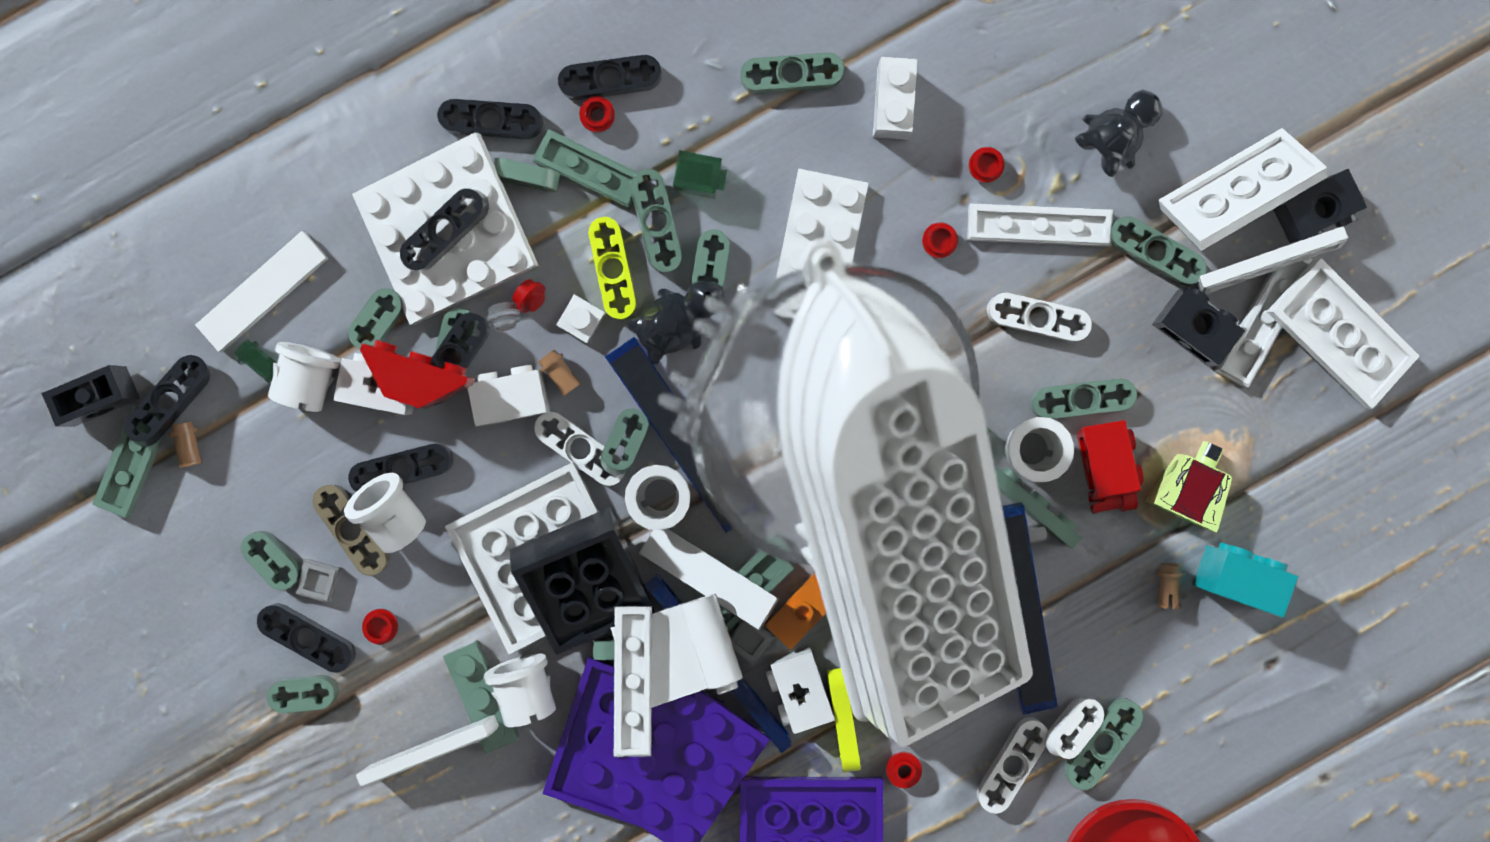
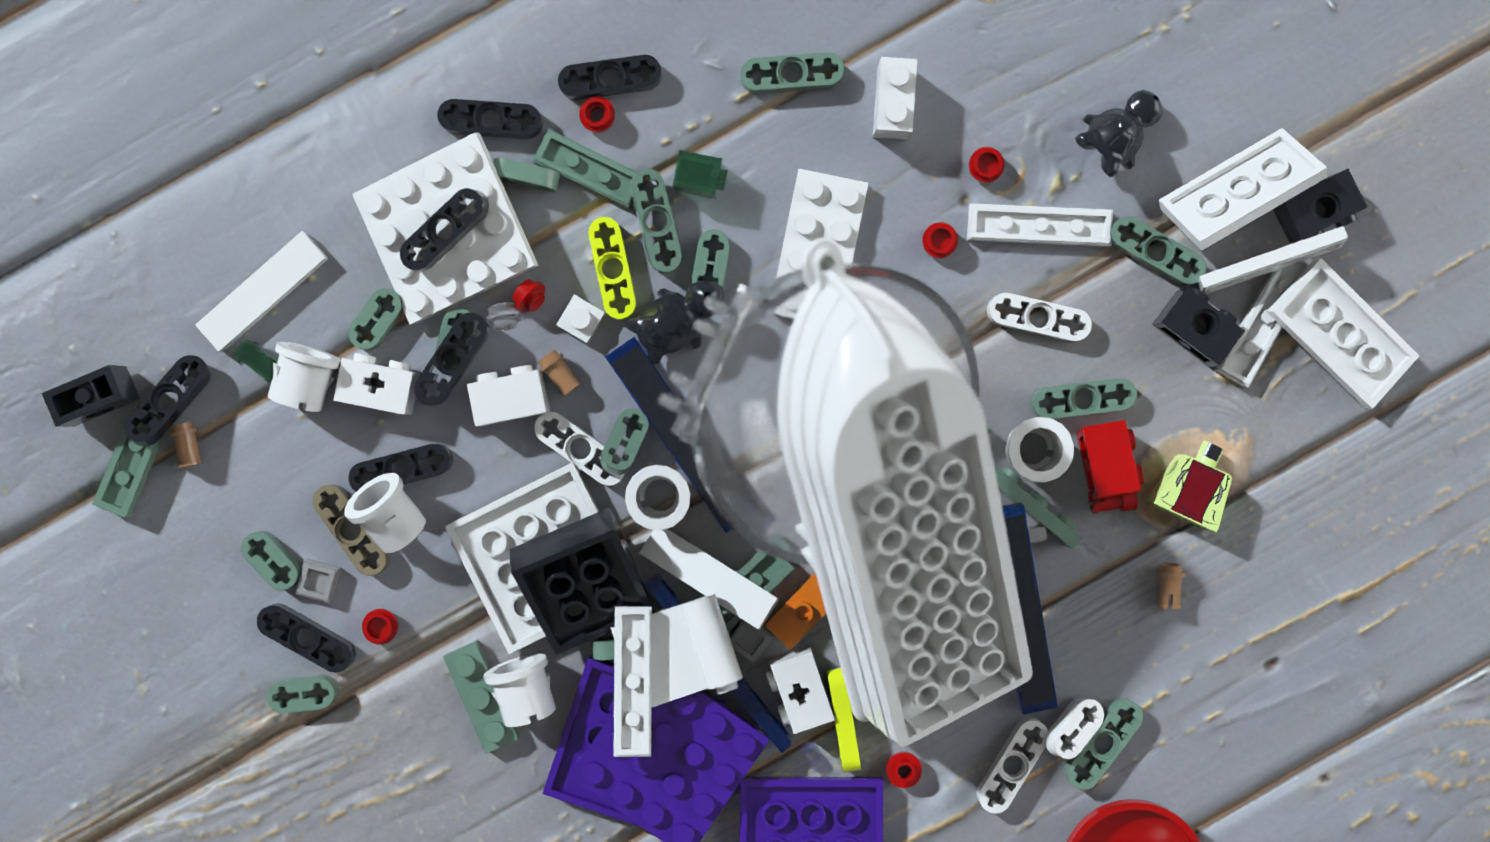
(413, 378): red slope -> none
(427, 751): white tile -> none
(1245, 579): teal brick -> none

